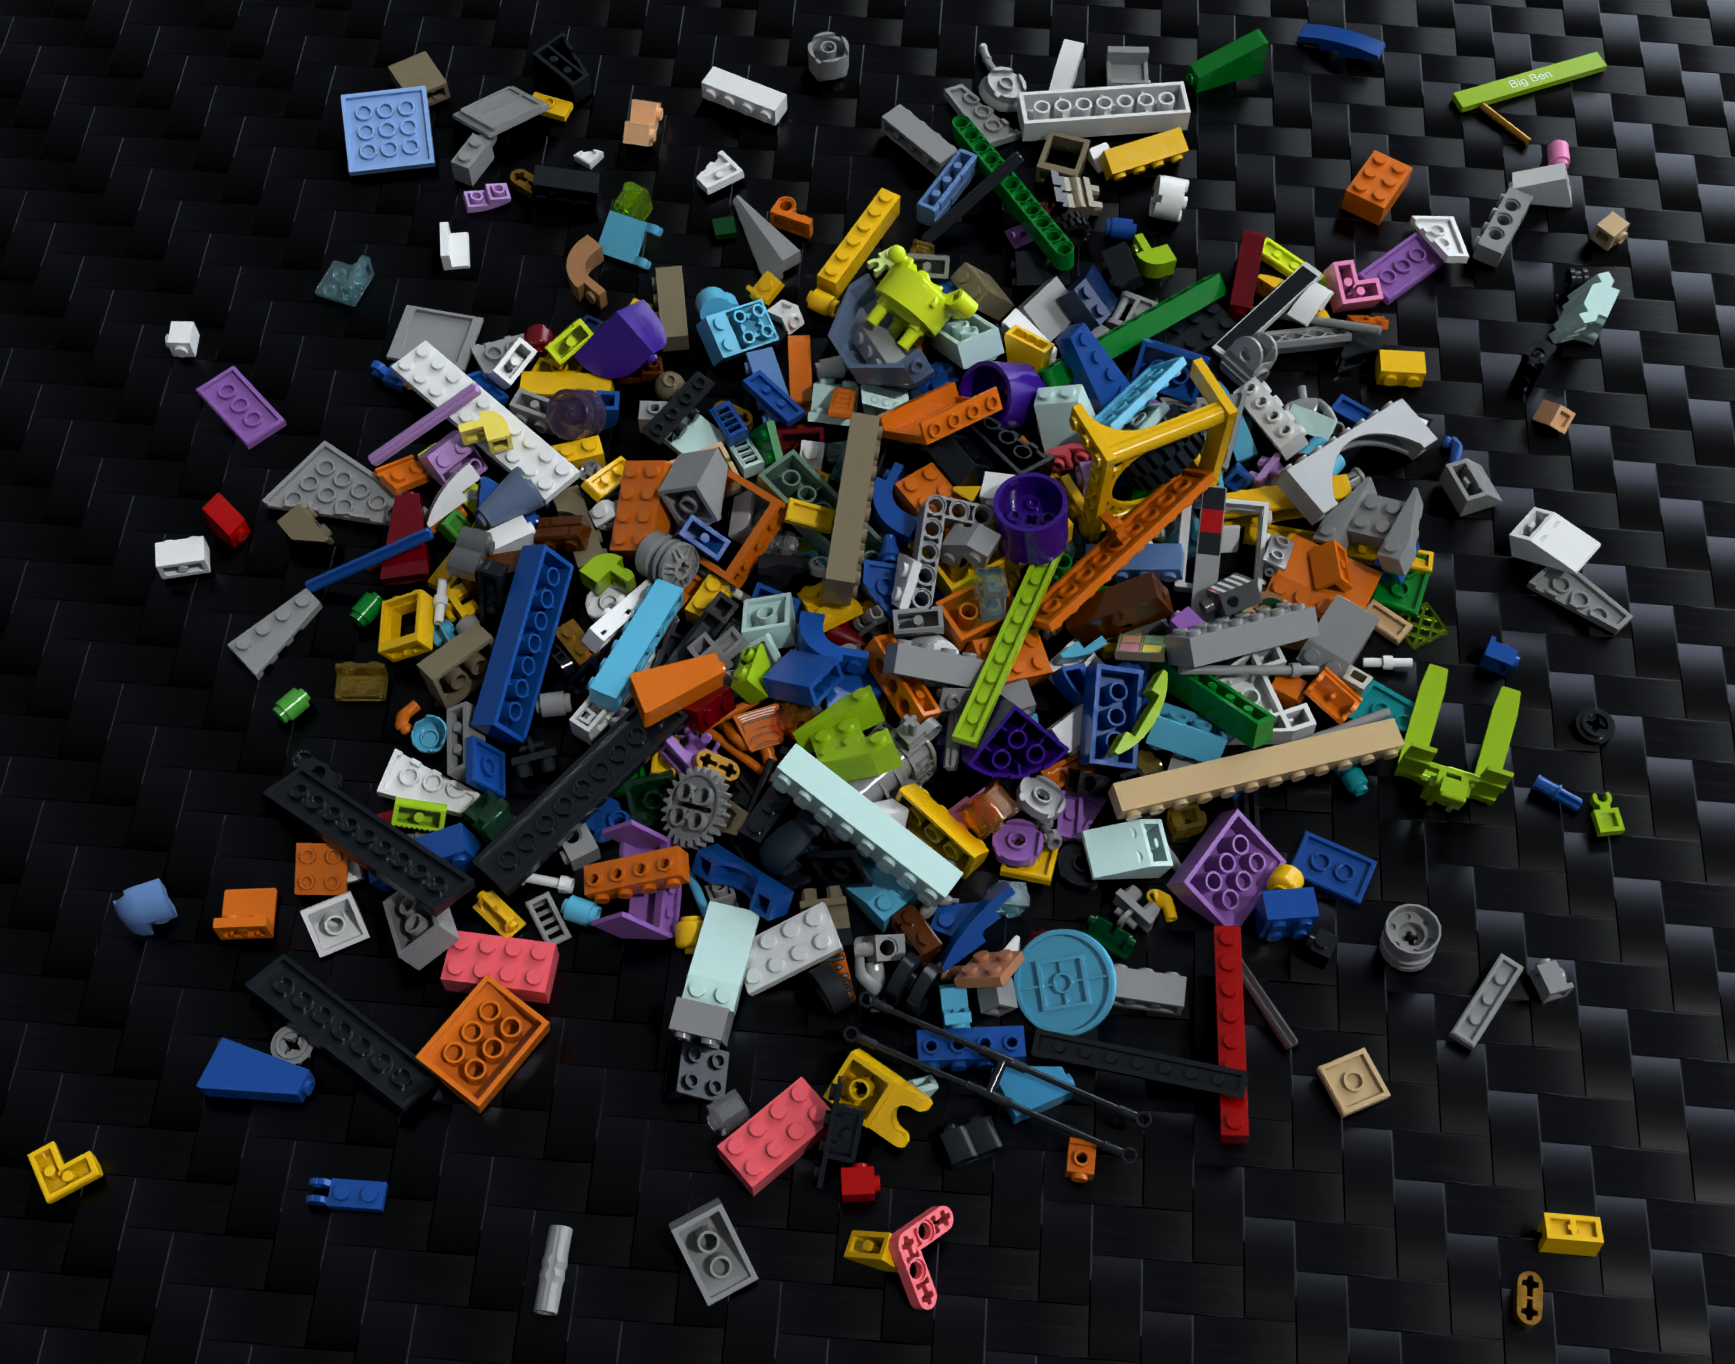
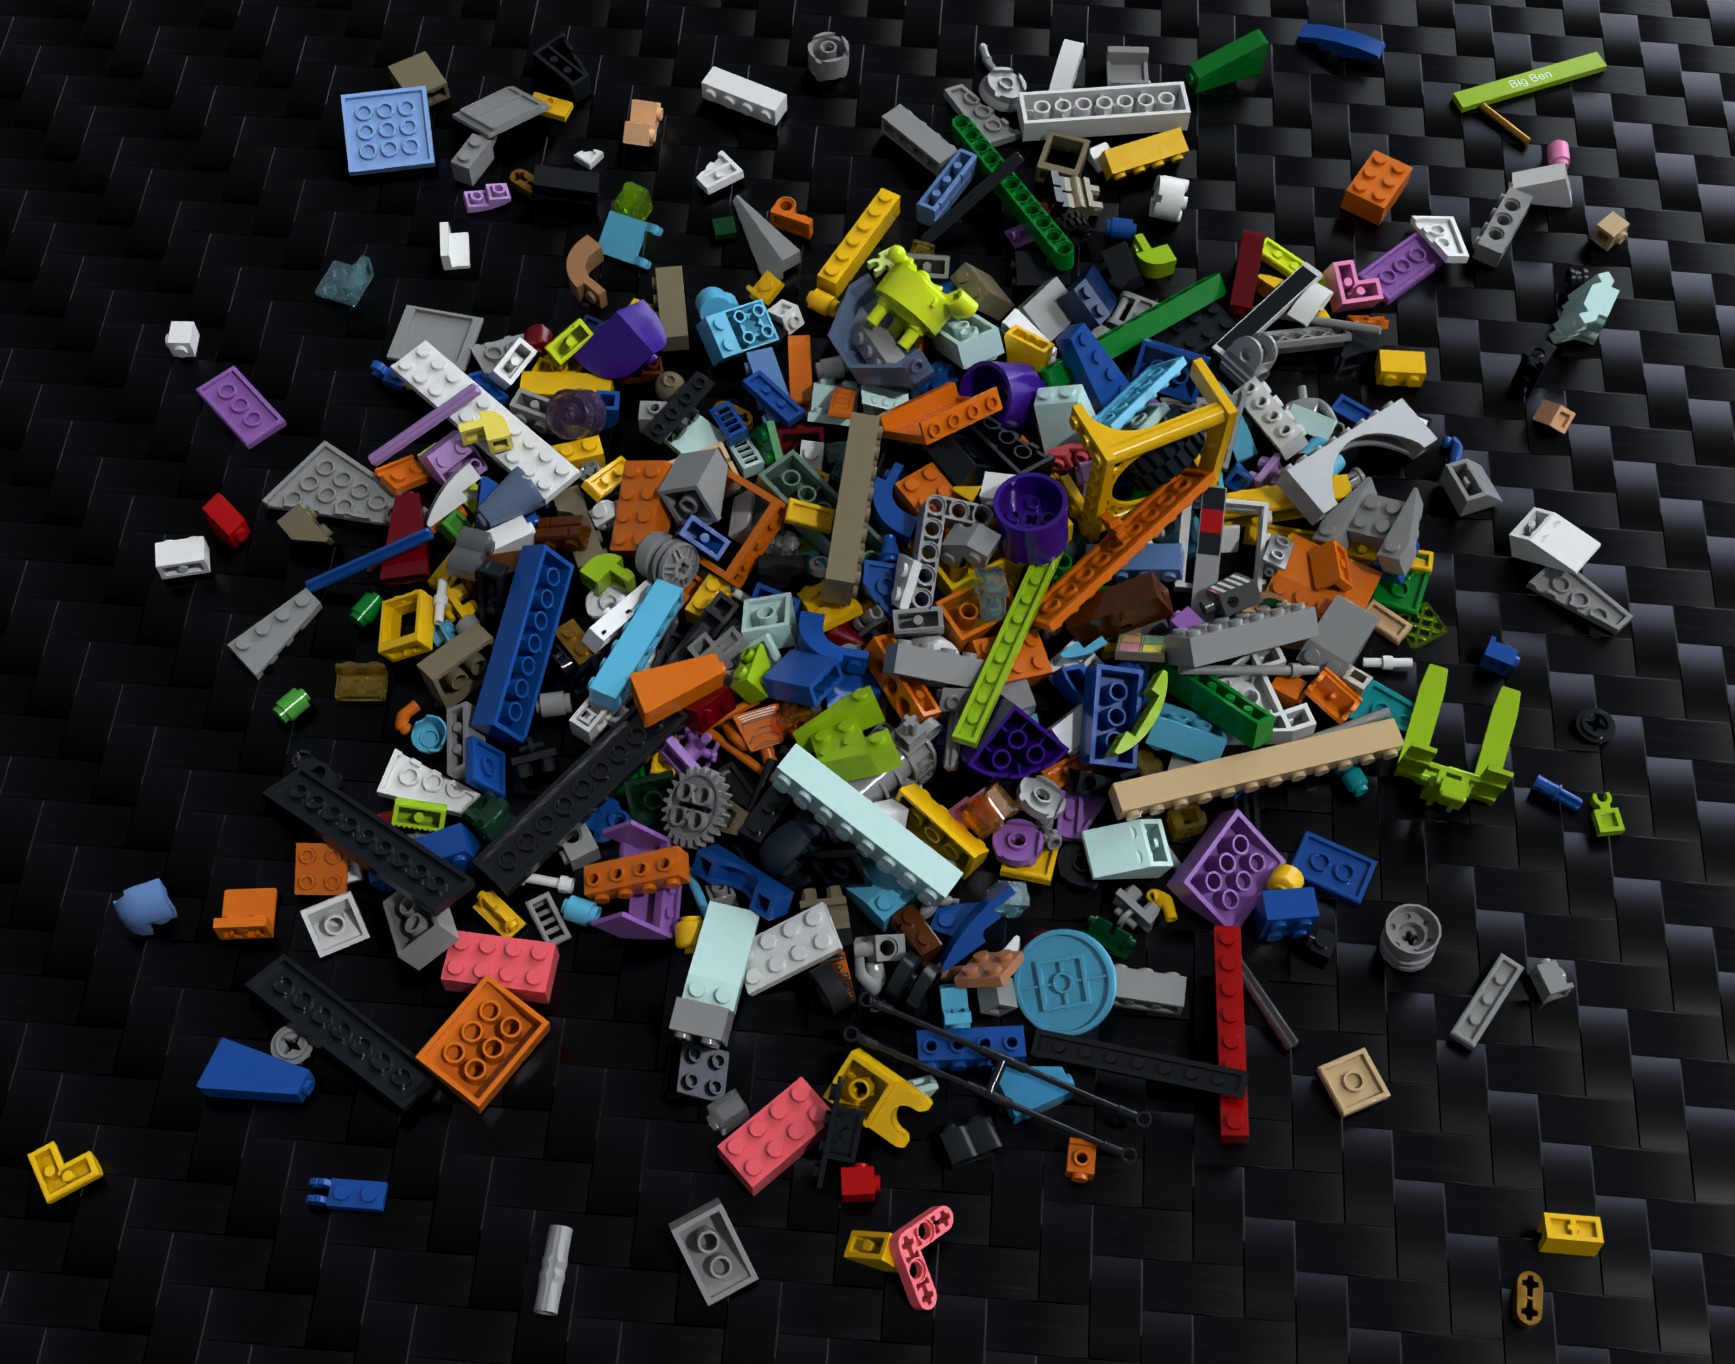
(718, 764): pearl gold beam -> none

